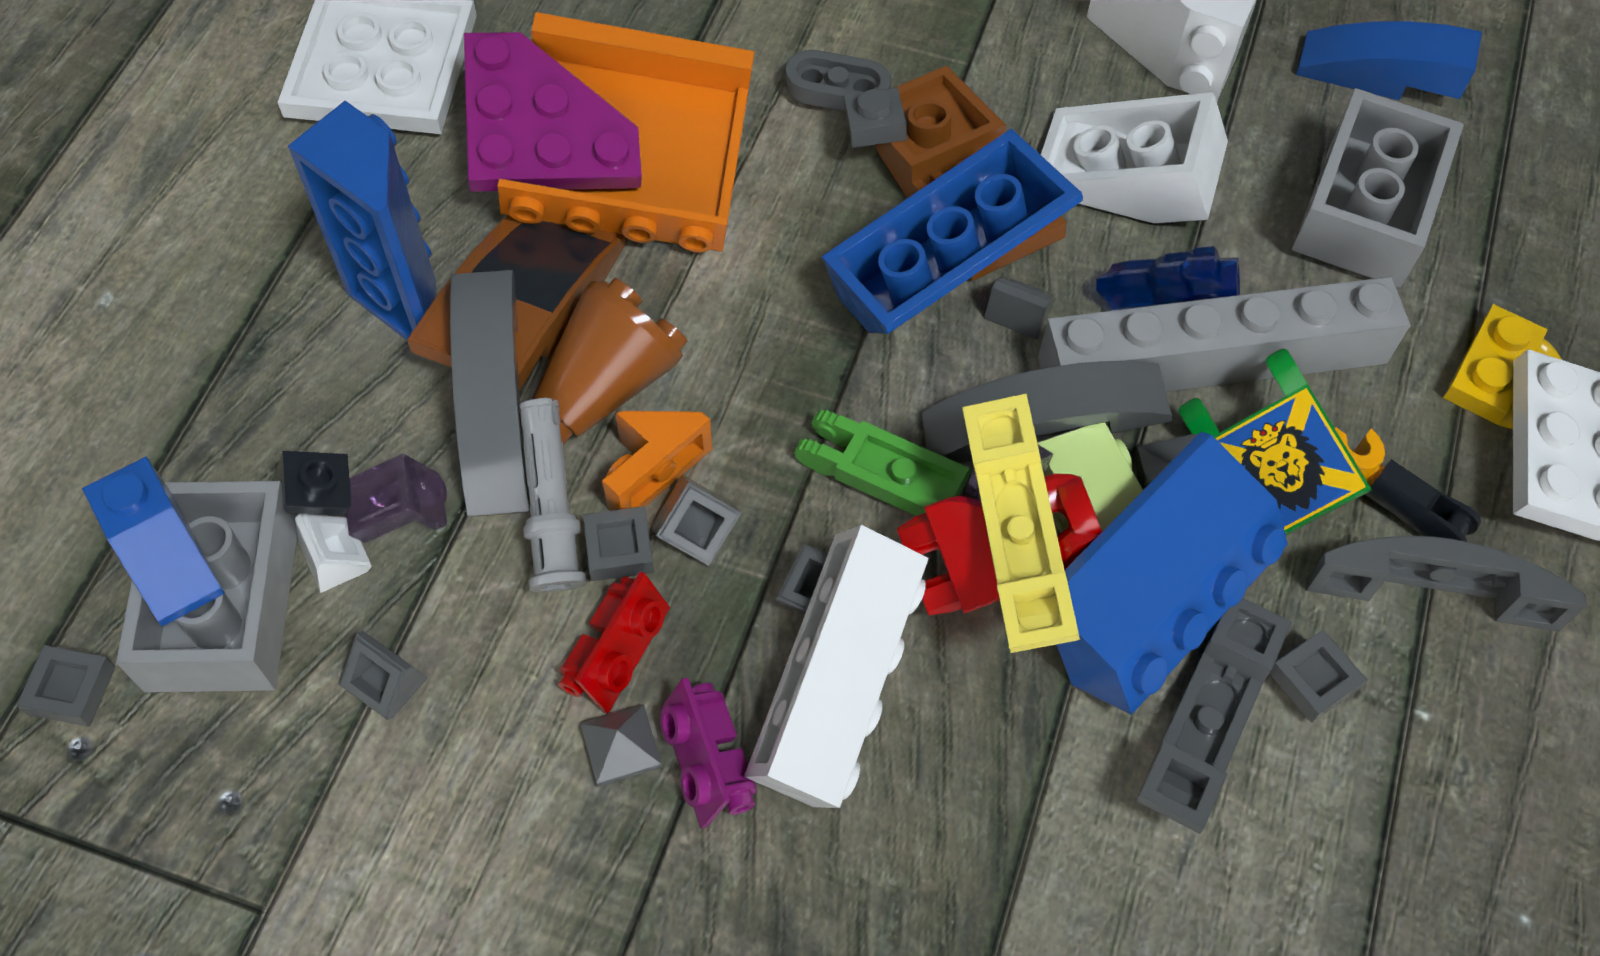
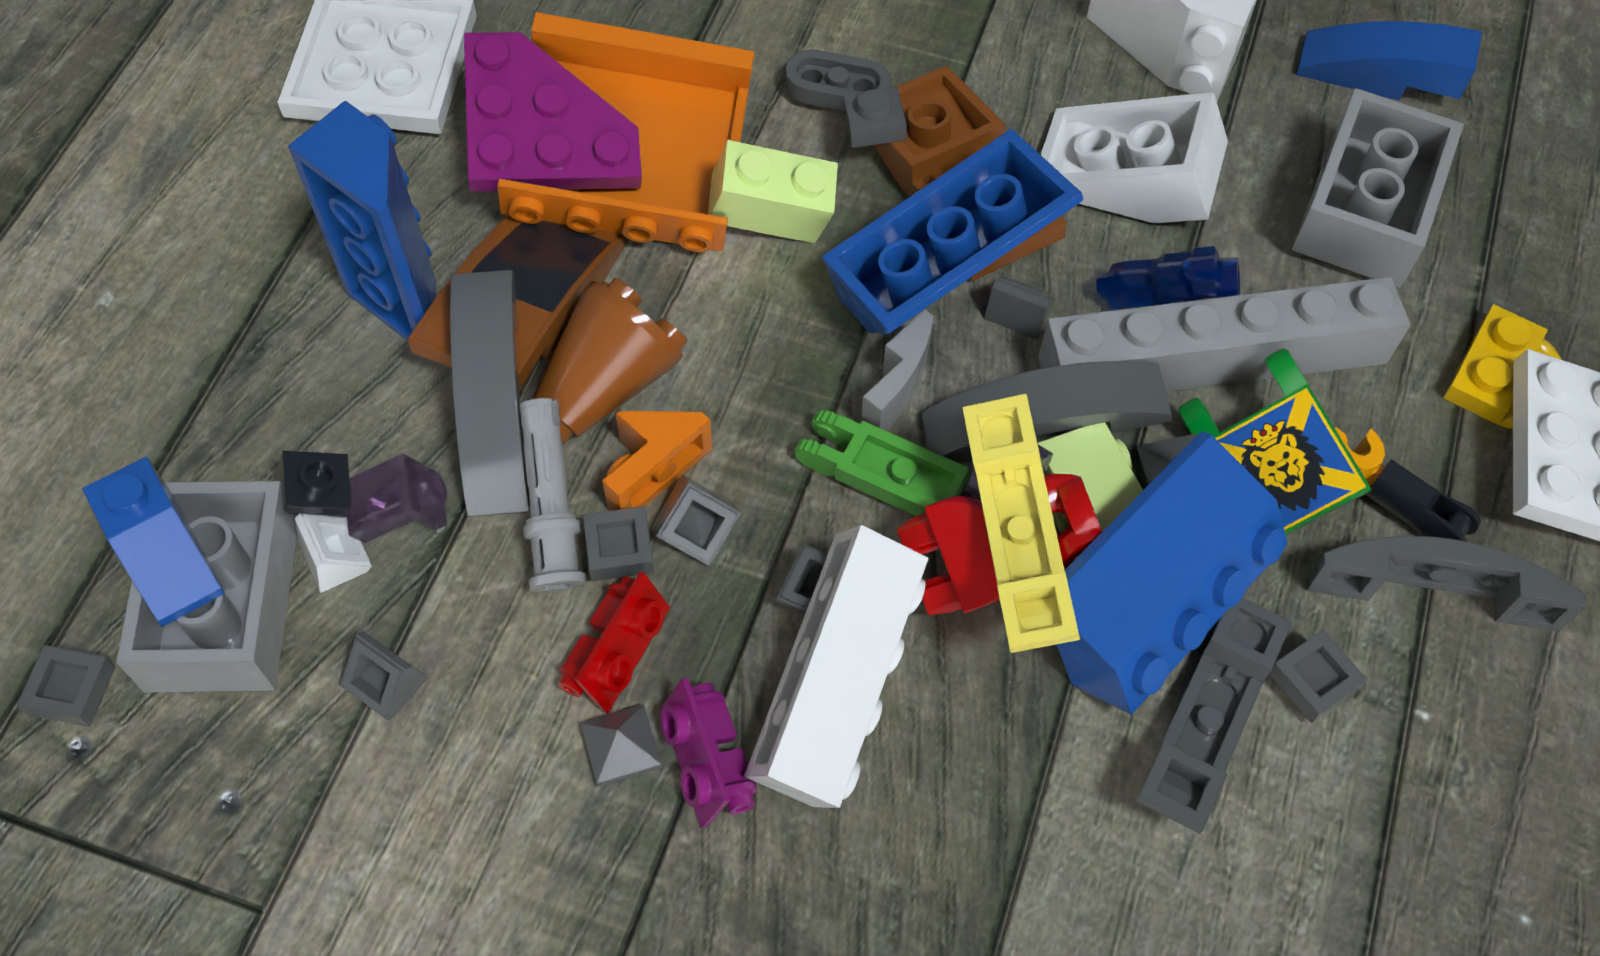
(773, 191): none -> yellowish green brick
(902, 372): none -> light grey slope

